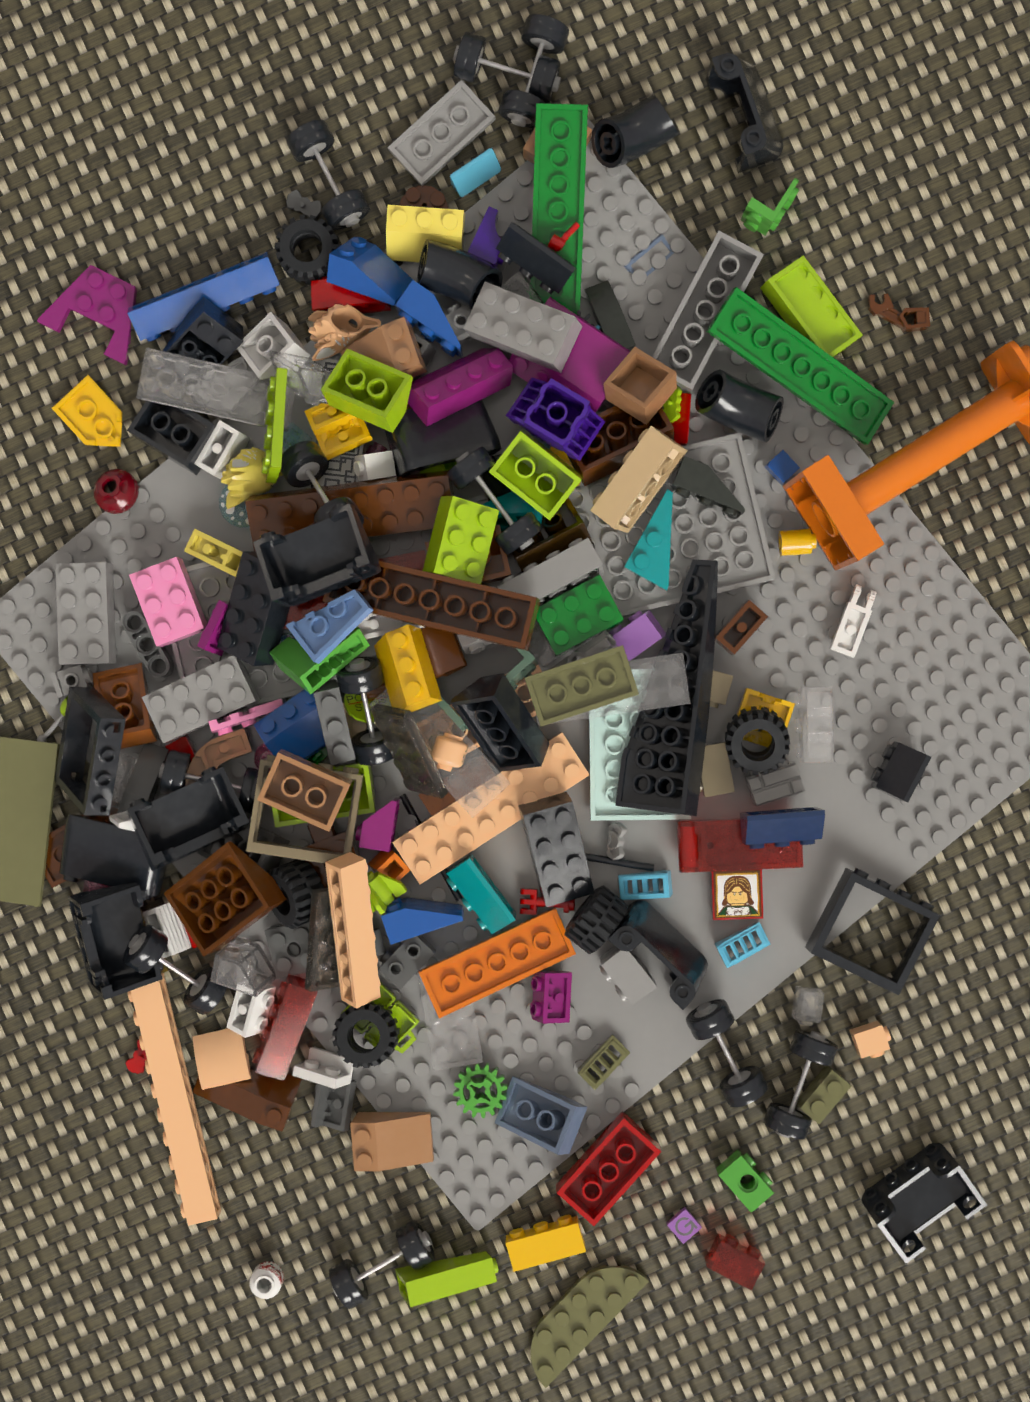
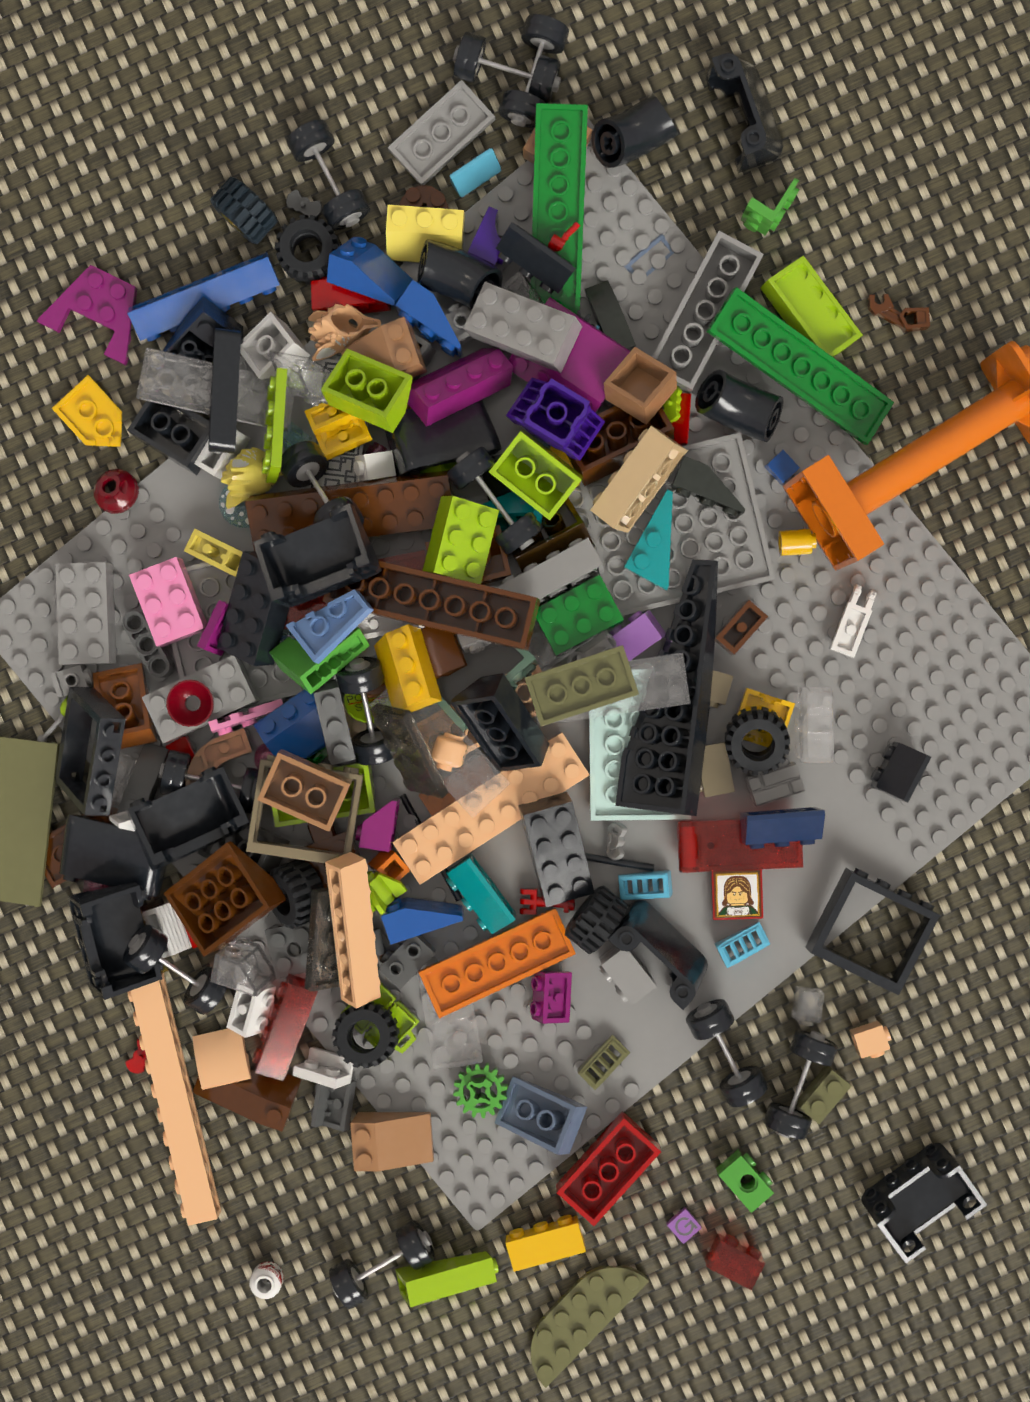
(177, 703): none -> dark red piece
(224, 390): none -> black beam
(243, 210): none -> black wheel

